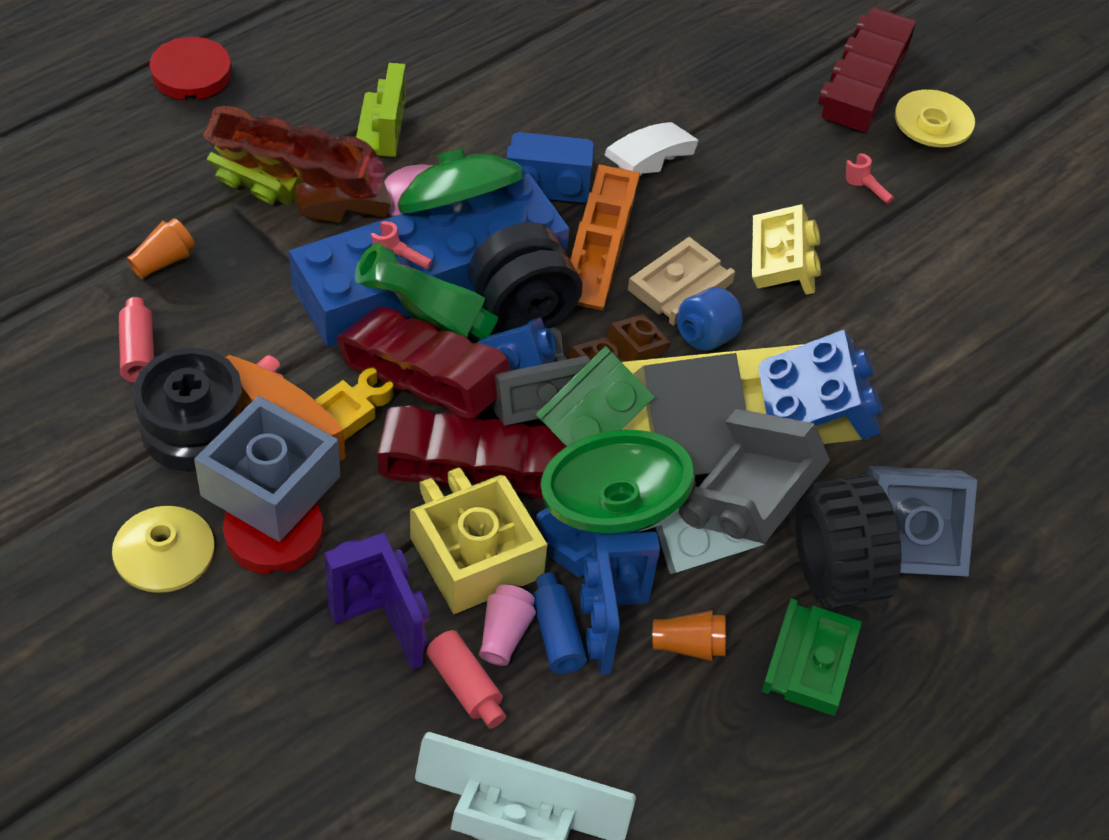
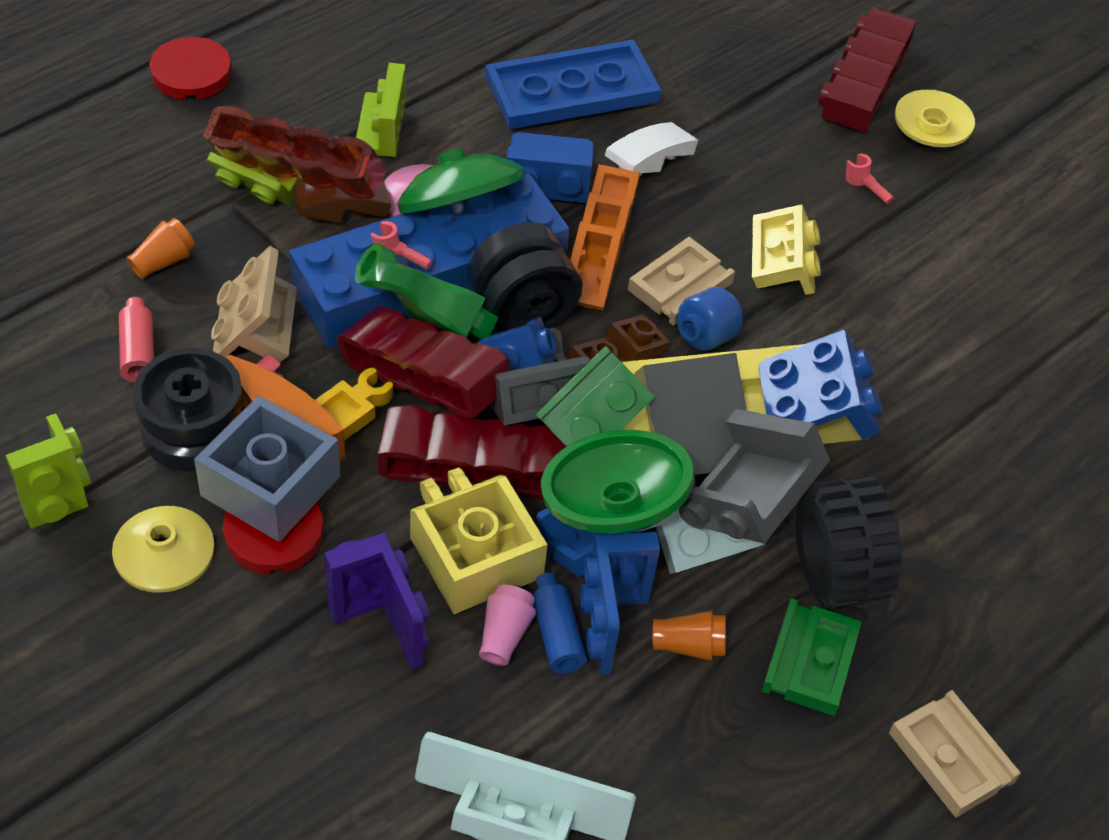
(50, 475): none -> lime bracket
(256, 310): none -> tan bracket
(466, 678): coral cylinder -> none
(572, 84): none -> blue plate
(932, 517): sand blue slope -> none
(954, 753): none -> tan plate

